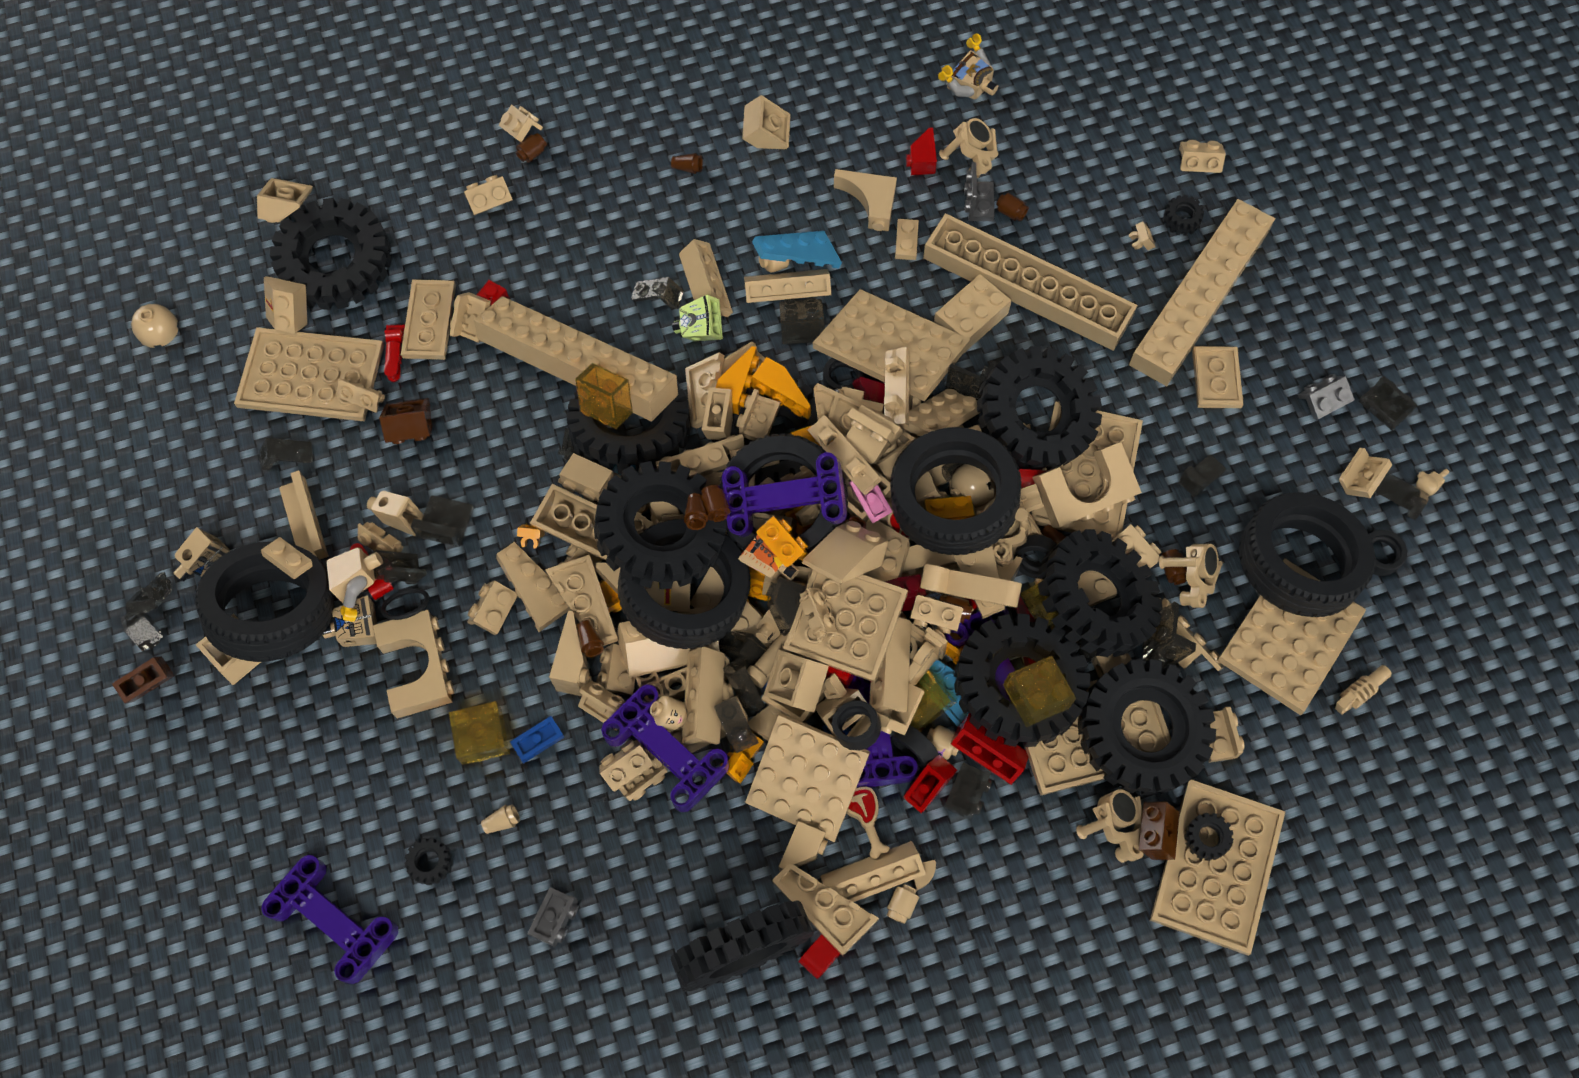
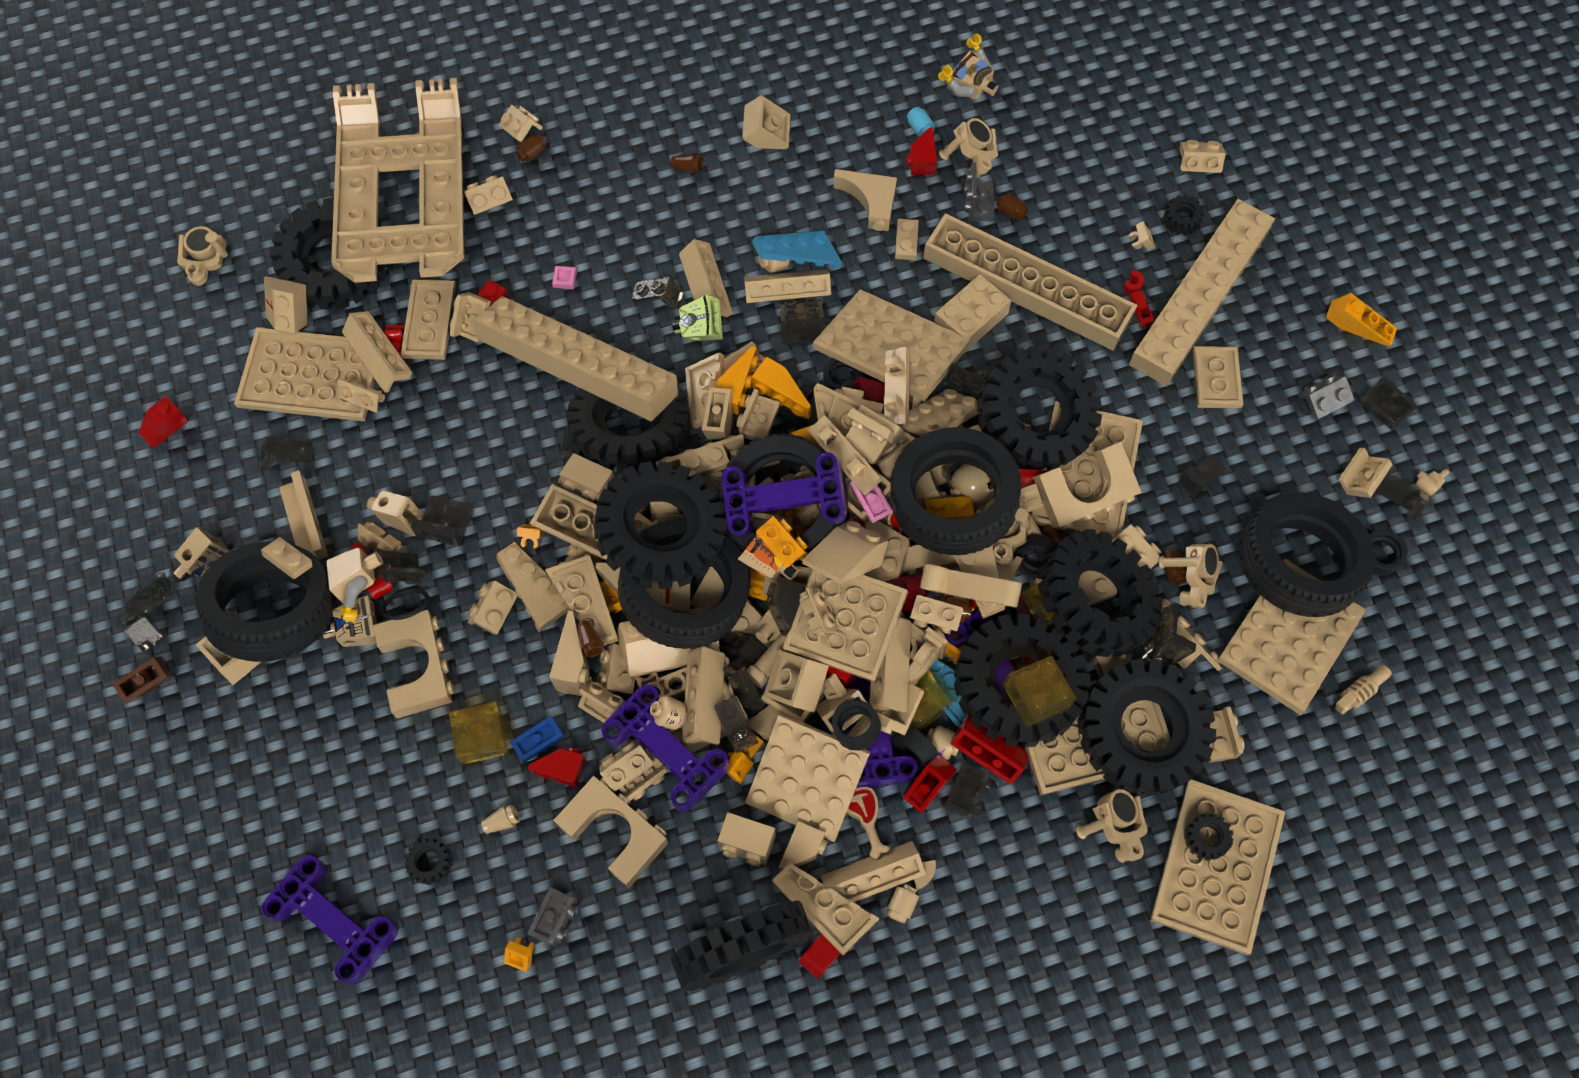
(154, 325): tan cylinder -> none
(161, 422): none -> red slope
(205, 248): none -> tan piece
(280, 199): tan slope -> none
(362, 154): none -> tan bracket
(375, 350): none -> tan panel
(406, 421): reddish brown slope -> none
(518, 955): none -> light orange tile
(560, 766): none -> red slope
(564, 277): none -> bright pink tile
(597, 800): none -> tan arch
(604, 395): clear yellow brick -> none
(695, 512): reddish brown cone -> none
(715, 503): reddish brown brick -> none
(746, 839): none -> tan brick
(919, 120): none -> medium azure brick
(1137, 296): none -> red piece
(1159, 831): reddish brown brick -> none
(1359, 319): none -> light orange slope

